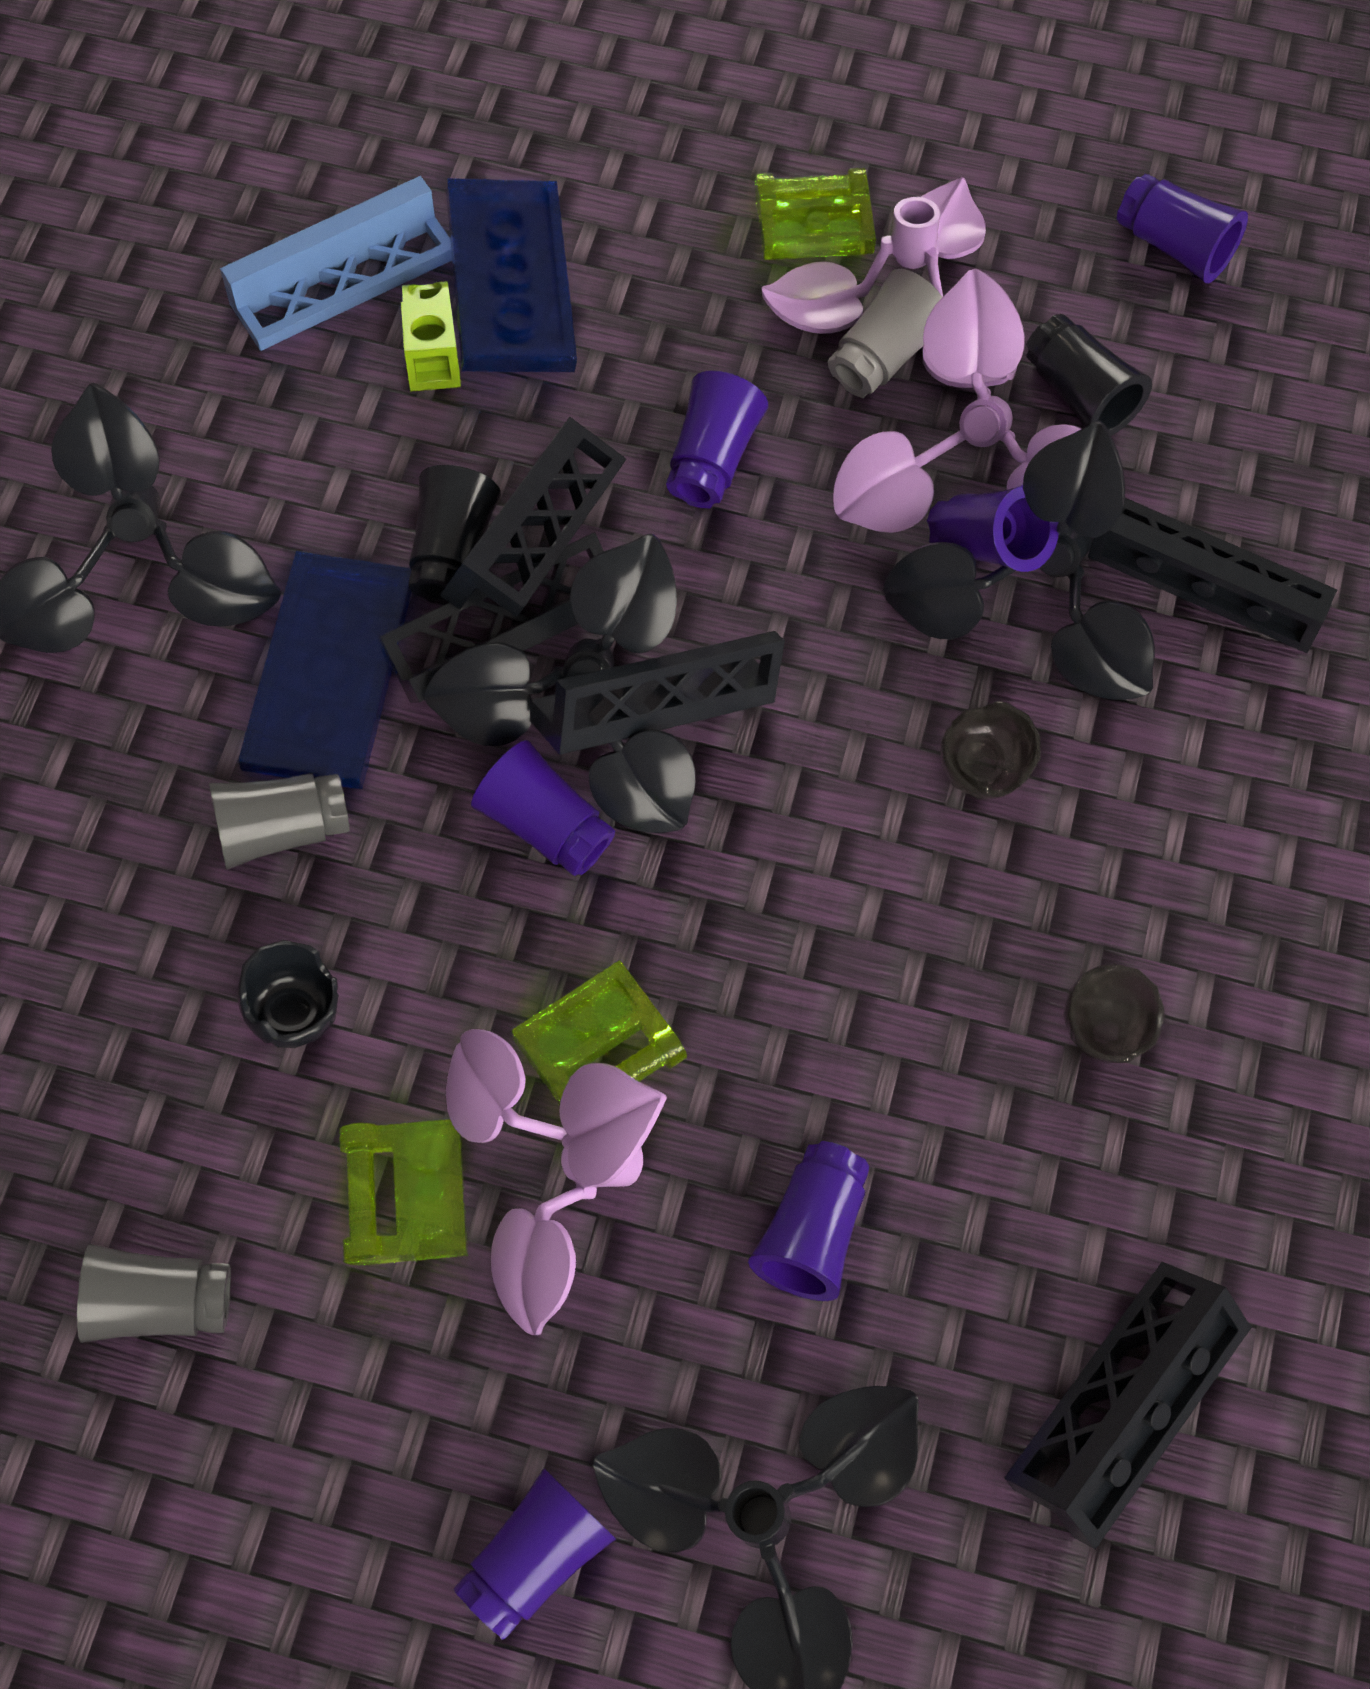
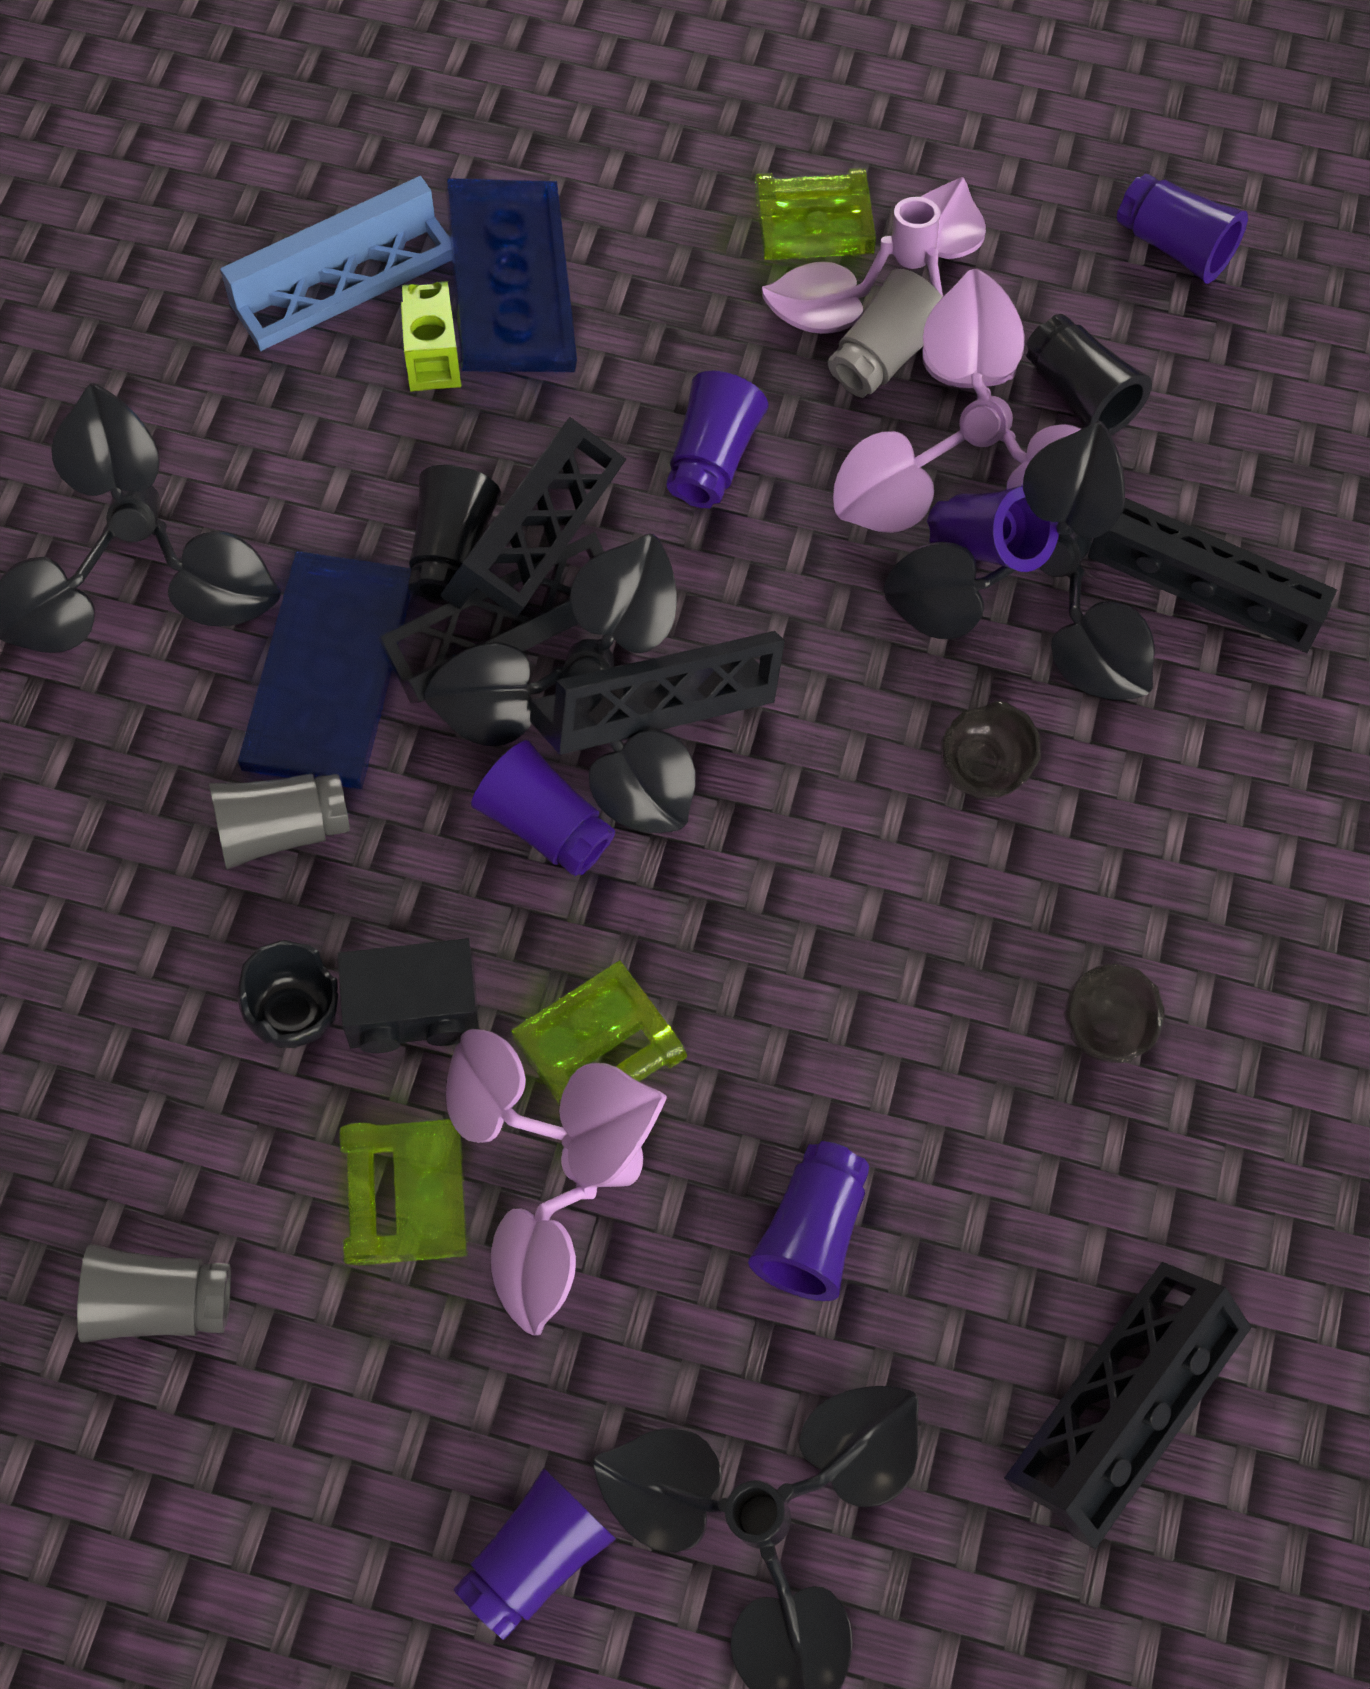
(408, 995): none -> black brick

